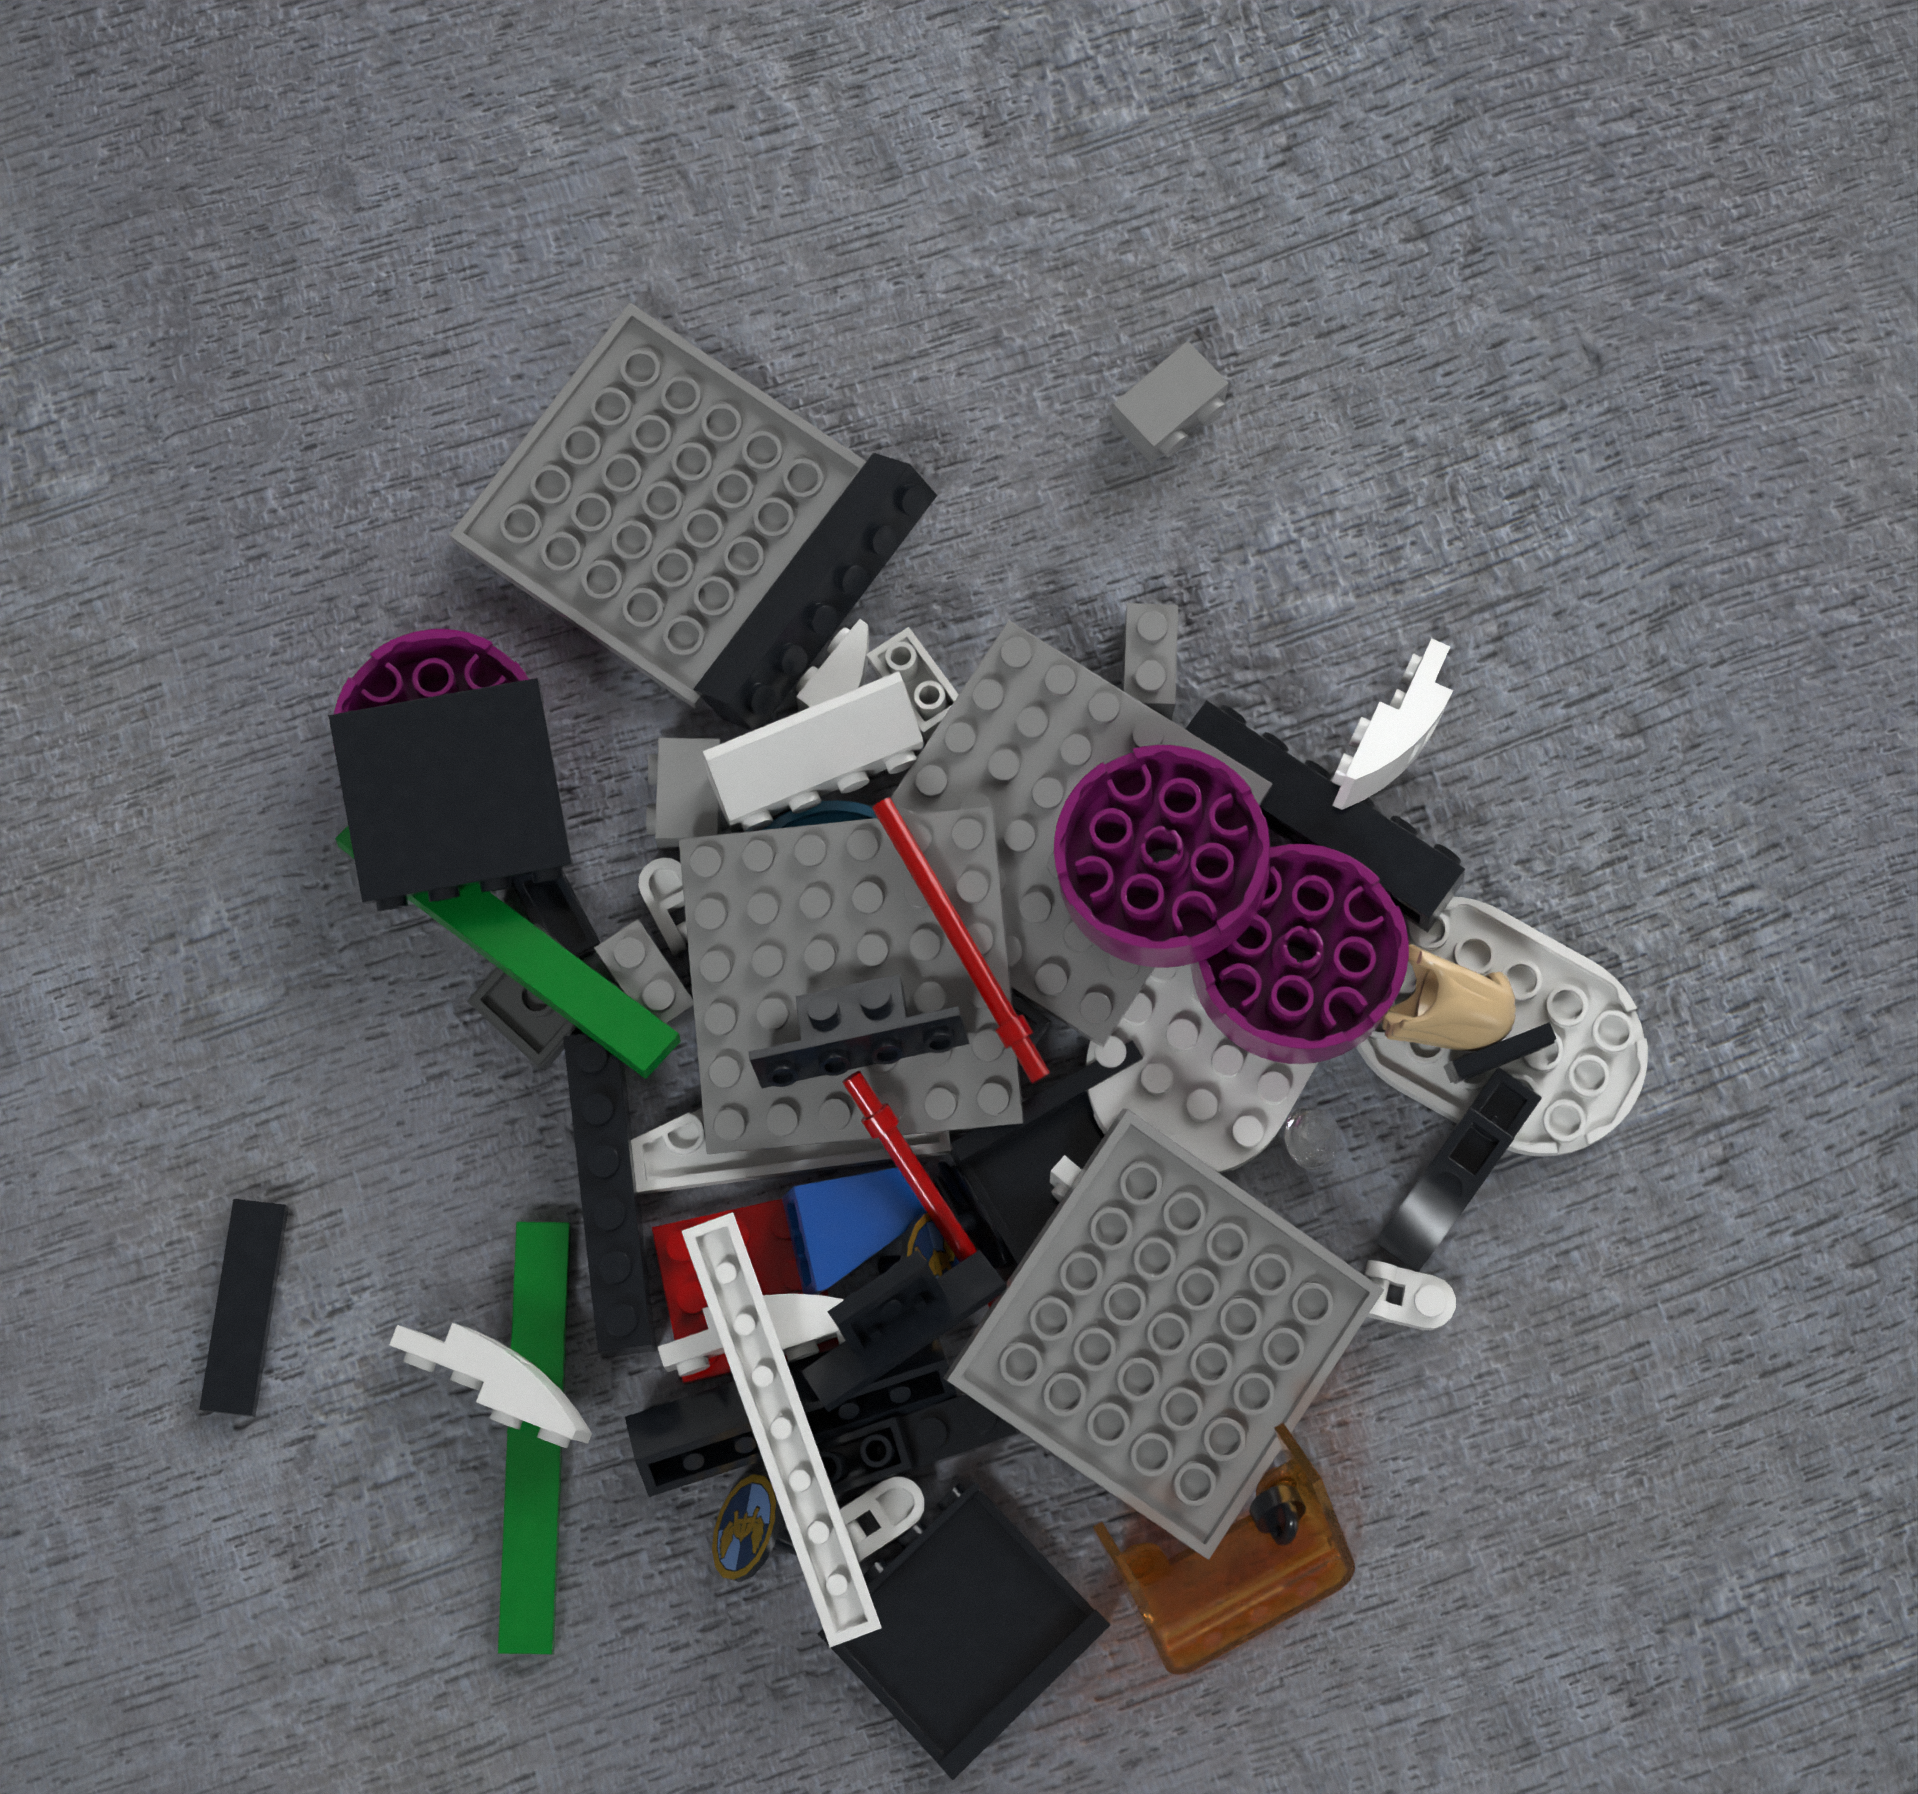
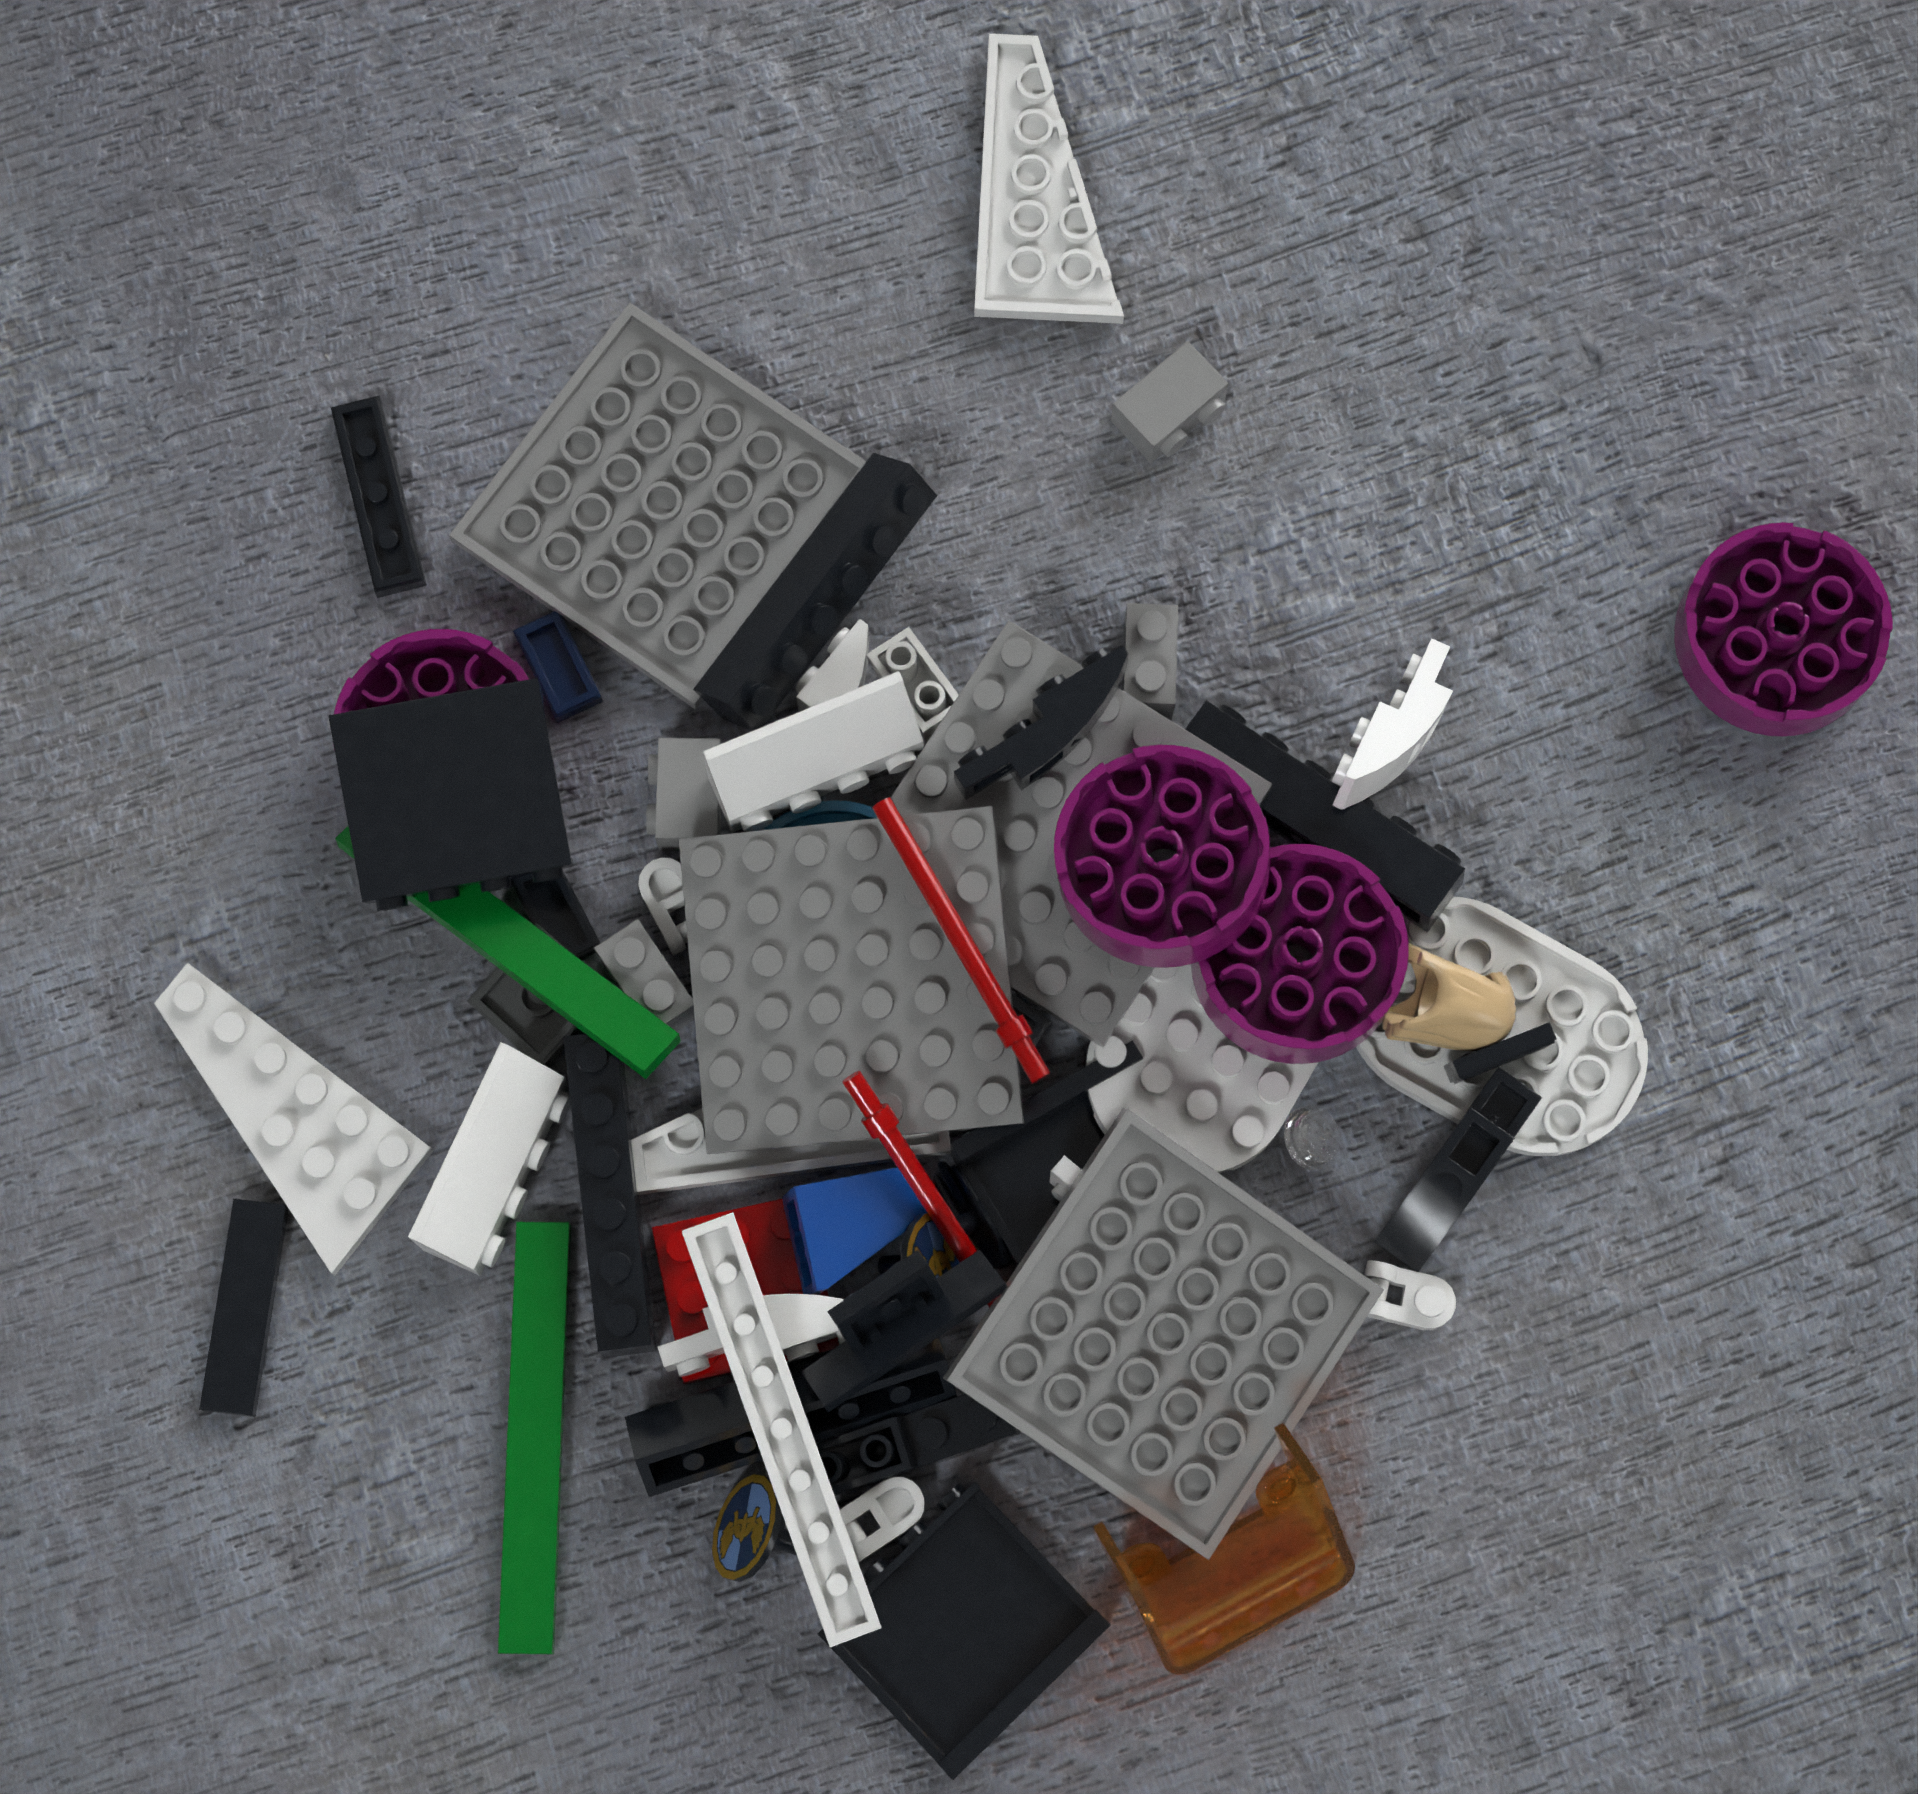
(312, 1133): none -> white wing
(378, 496): none -> black tile
(491, 1161): none -> white slope
(504, 1378): white slope -> none
(558, 666): none -> dark blue tile
(854, 1030): black bracket -> none
(1035, 219): none -> white wing
(1065, 716): none -> black slope
(1278, 1513): black tile -> none
(1775, 679): none -> magenta brick

